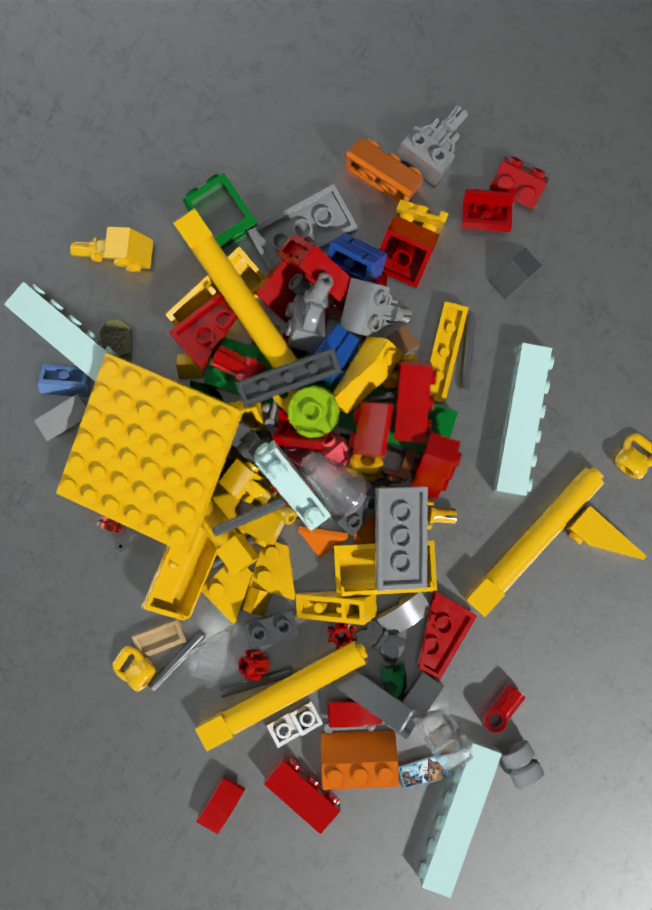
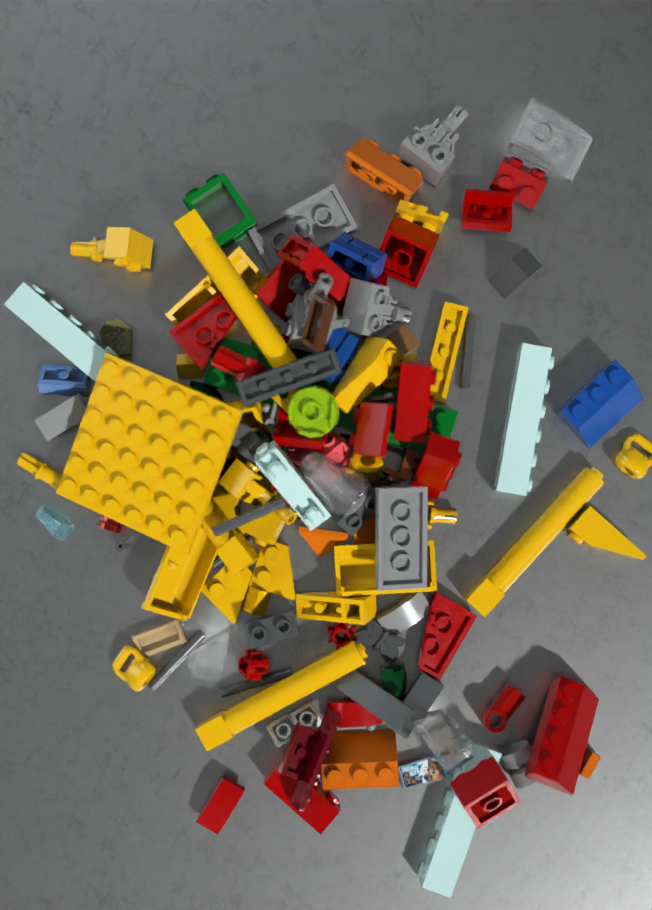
(39, 469): none -> yellow axle
(55, 523): none -> clear light blue cone
(306, 754): none -> dark red bracket
(321, 322): none -> reddish brown piece
(485, 792): none -> red slope
(549, 140): none -> clear slope
(562, 735): none -> red slope
(589, 763): none -> orange tile
(600, 403): none -> blue slope

